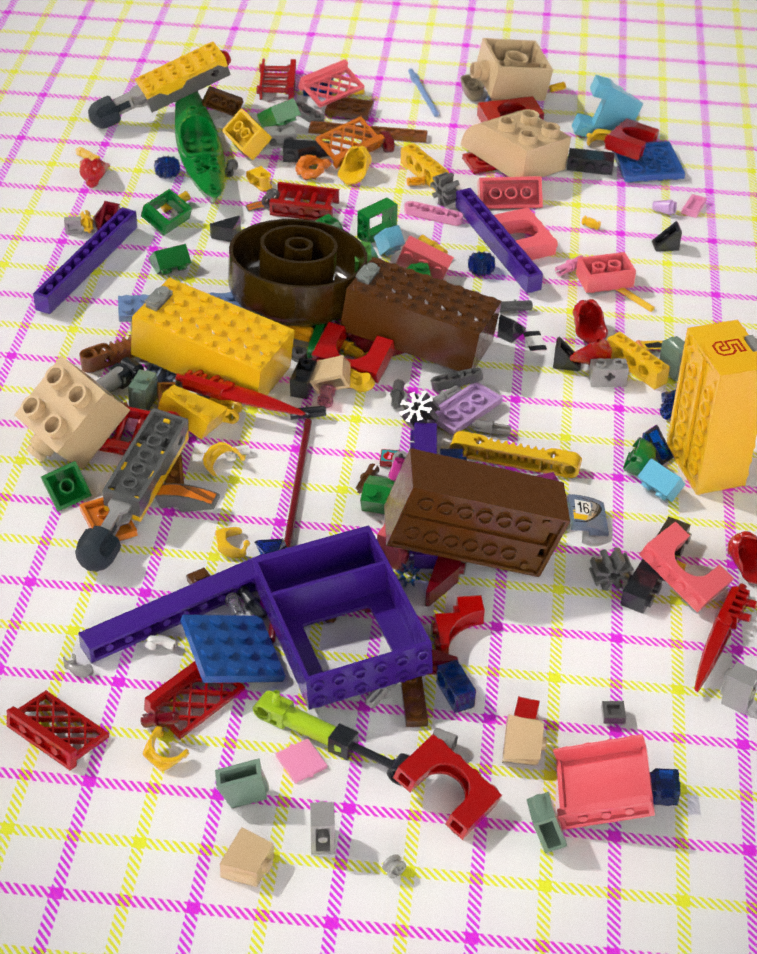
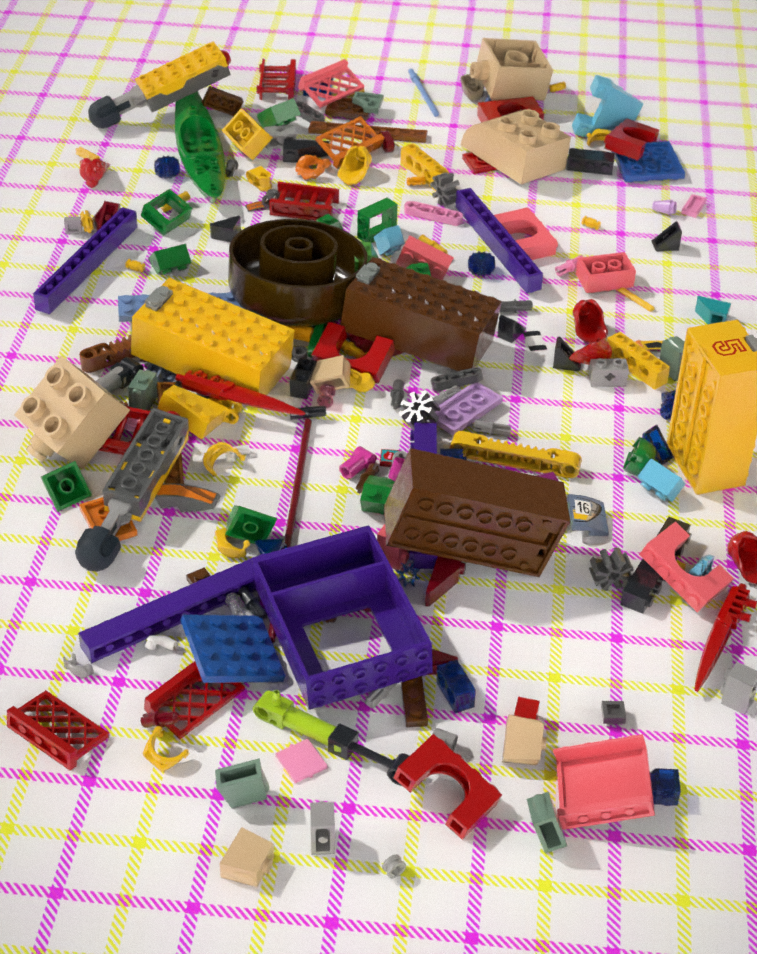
(135, 265): none -> yellow piece
(249, 524): none -> green slope
(360, 459): none -> dark pink piece
(368, 101): none -> sand green tile
(466, 613): red arch -> none
(510, 192): coral slope -> none
(703, 566): none -> medium azure slope
(712, 310): none -> teal slope

